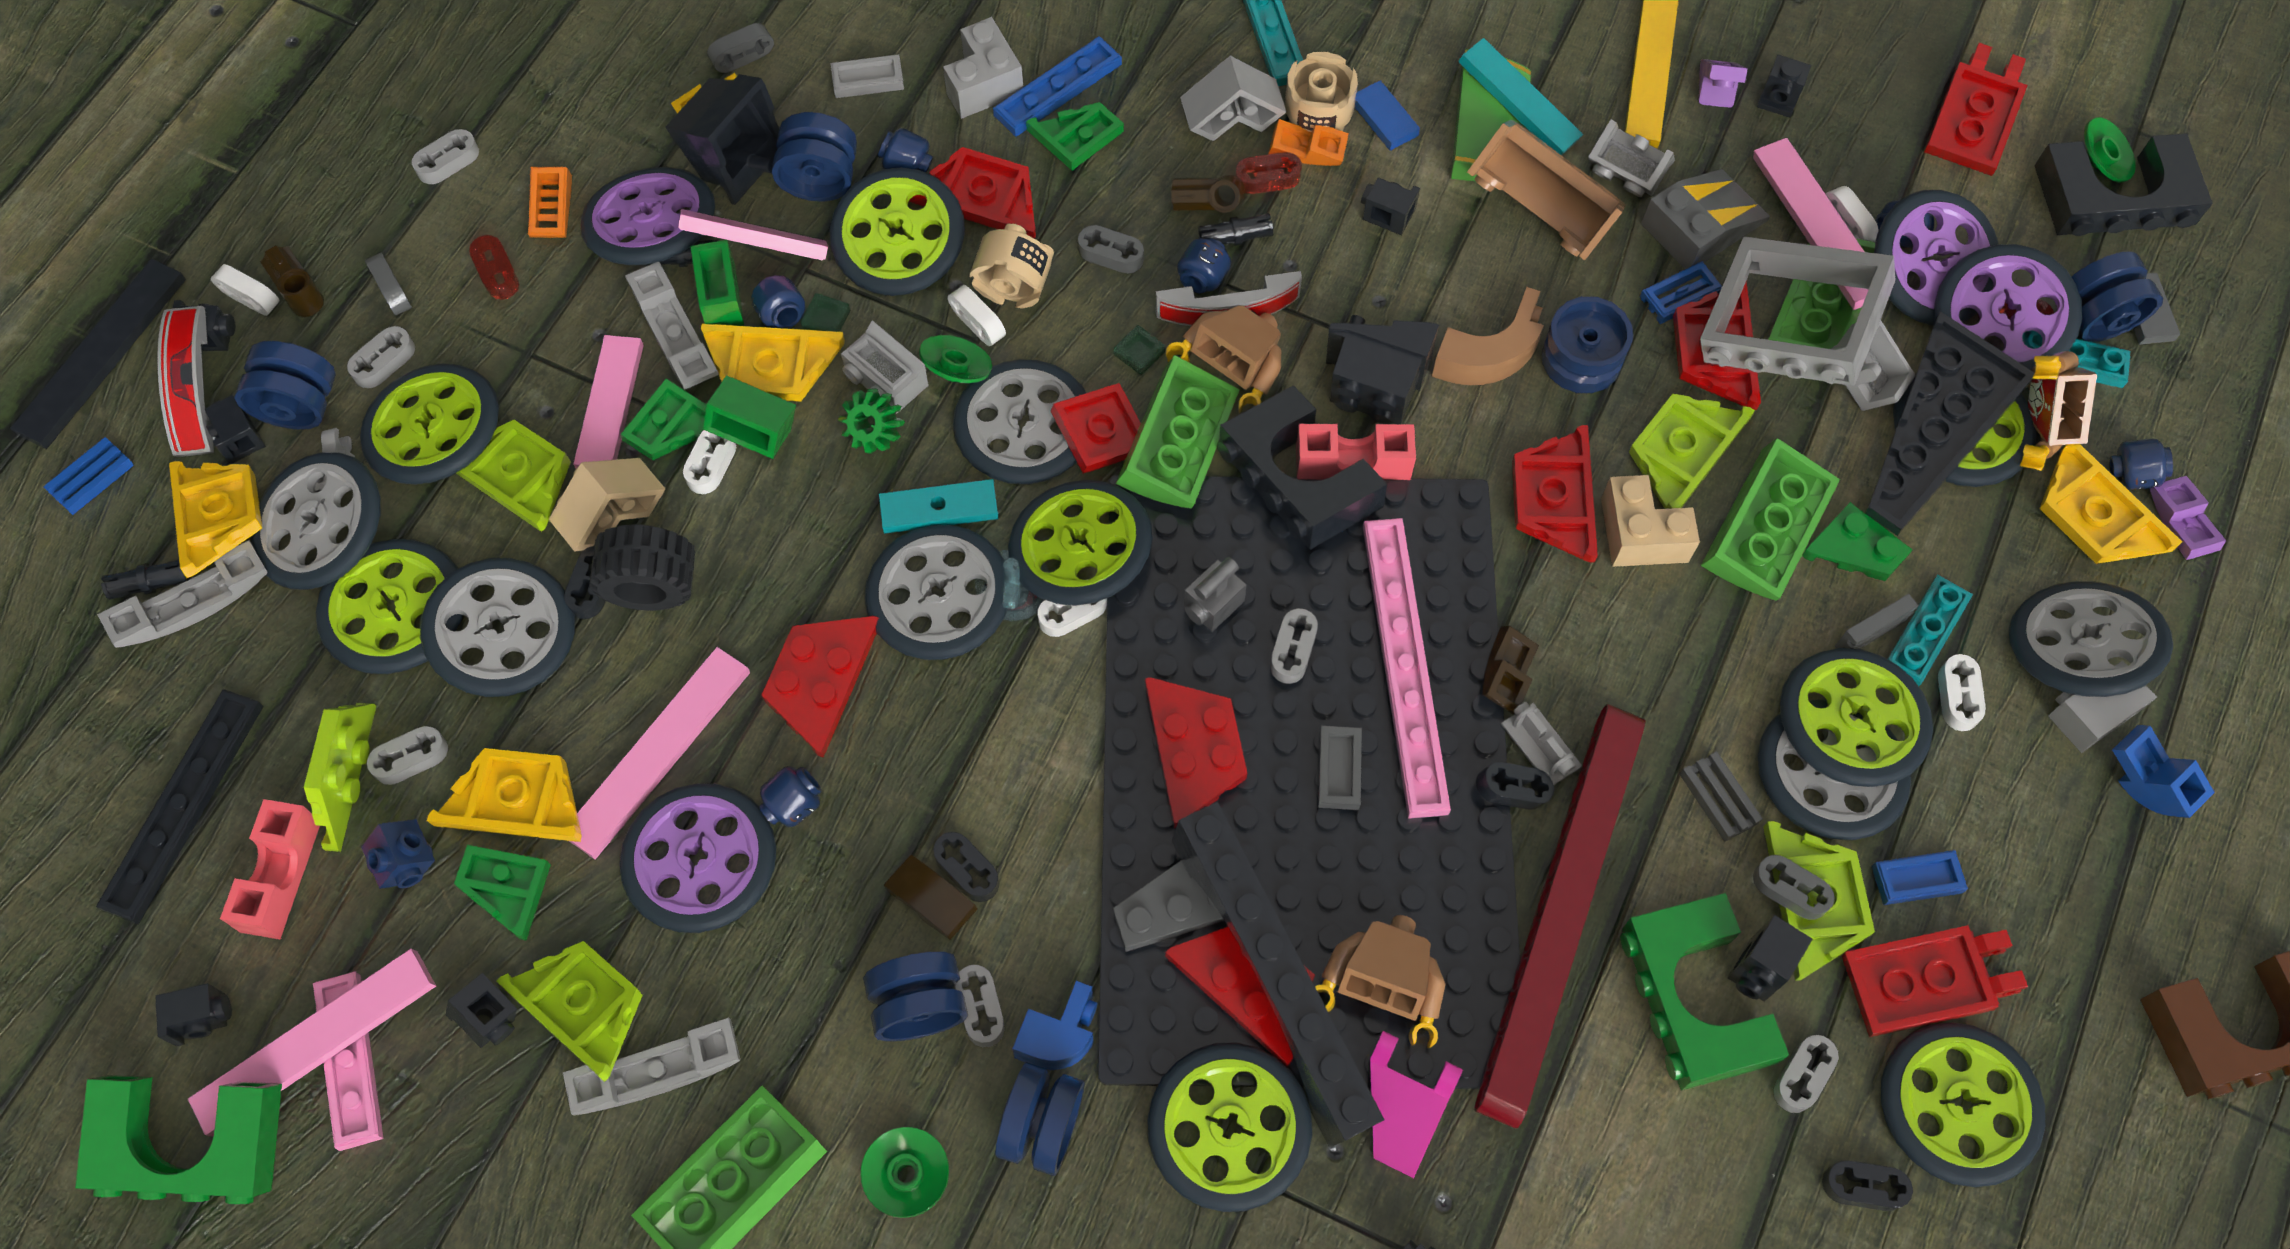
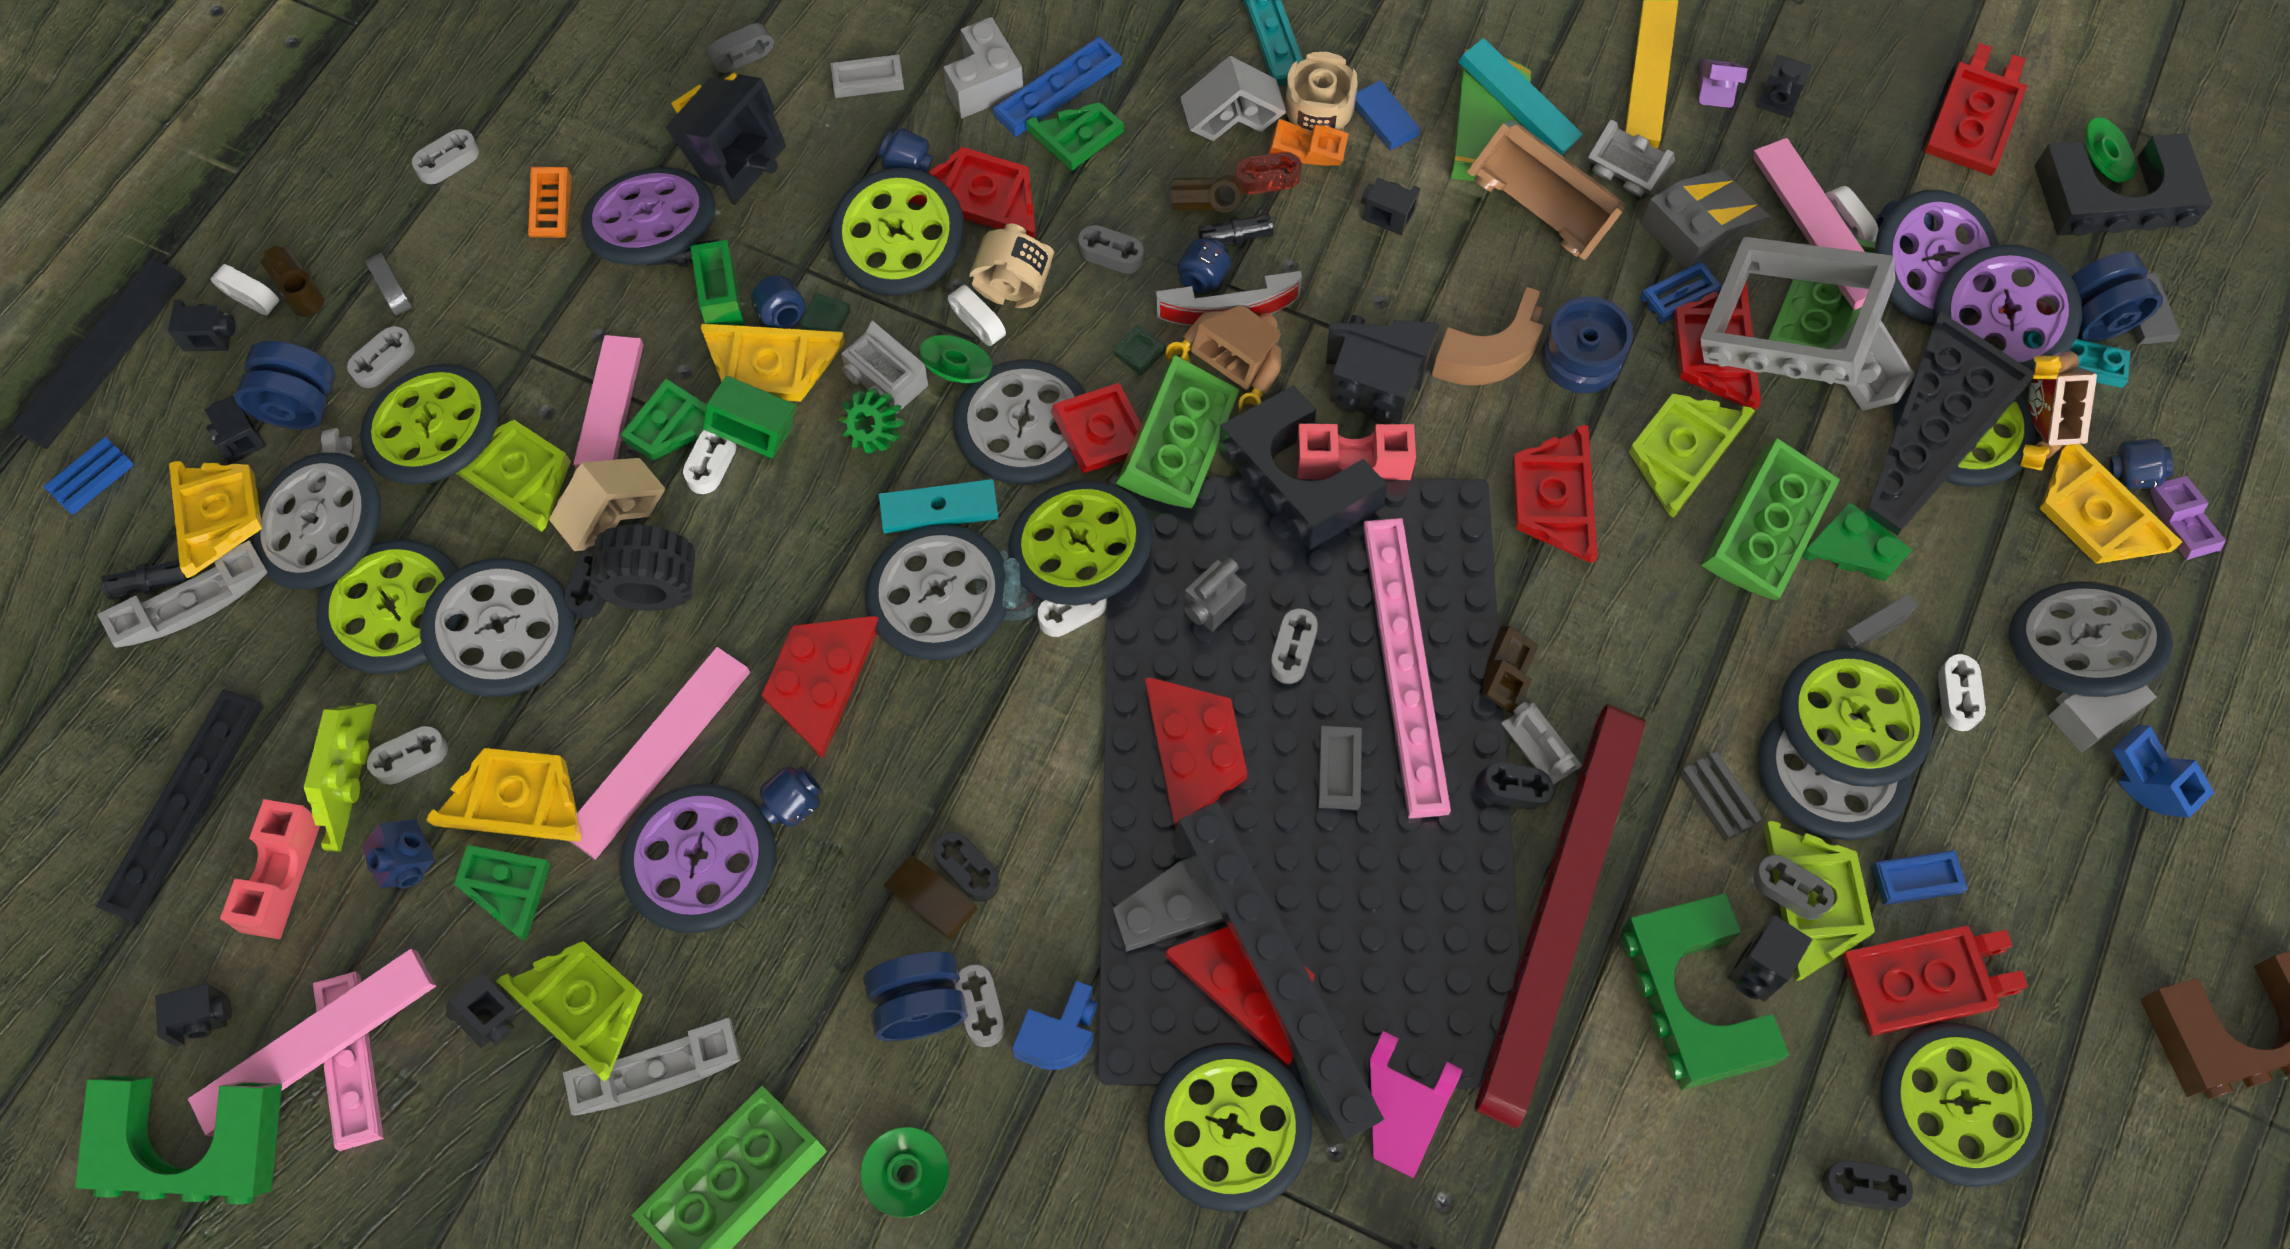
(182, 381): slope -> none
(488, 269): clear red beam -> none
(671, 326): light grey slope -> none
(752, 234): bright pink tile -> none
(814, 156): dark blue wheel -> none
(1033, 1116): dark blue wheel -> none
(1389, 971): medium nougat torso -> none
(1639, 531): tan brick -> none
(1815, 1078): light grey beam -> none
(1940, 612): teal tile -> none

